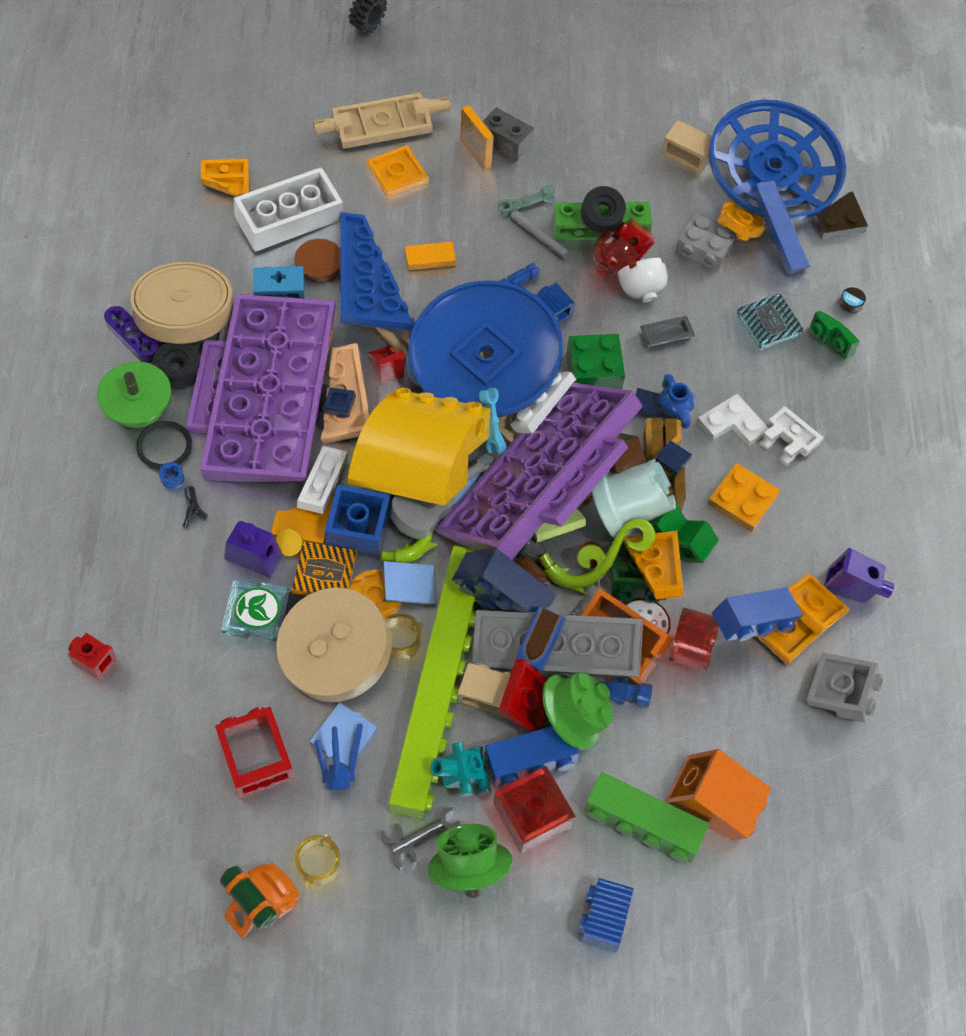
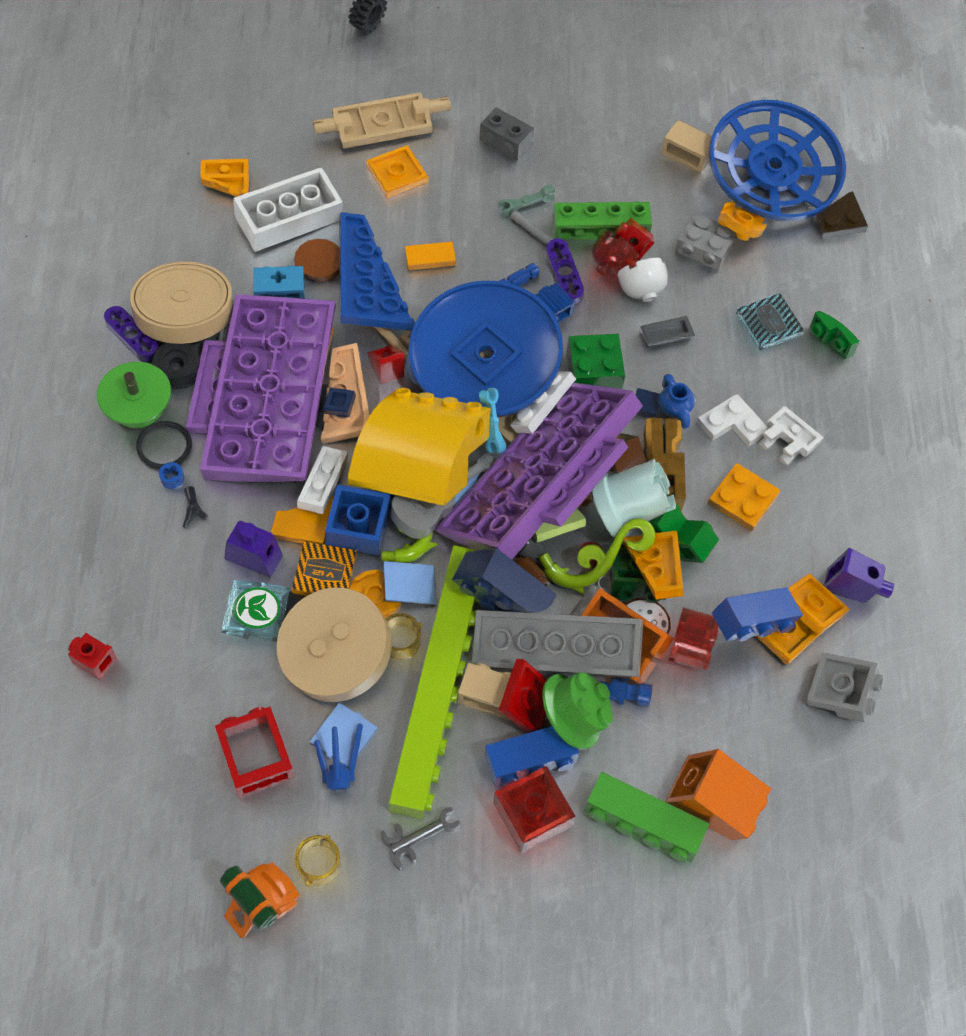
(289, 541): yellow piece -> none
(463, 770): teal piece -> none
(469, 859): bright green piece -> none
(476, 137): light orange tile -> none
(541, 637): tile -> none
(566, 261): none -> dark purple beam
(603, 196): black tyre -> none
(607, 914): blue brick -> none
(673, 458): dark blue tile -> none
(780, 227): slope -> none
(852, 299): dark brown tile -> none

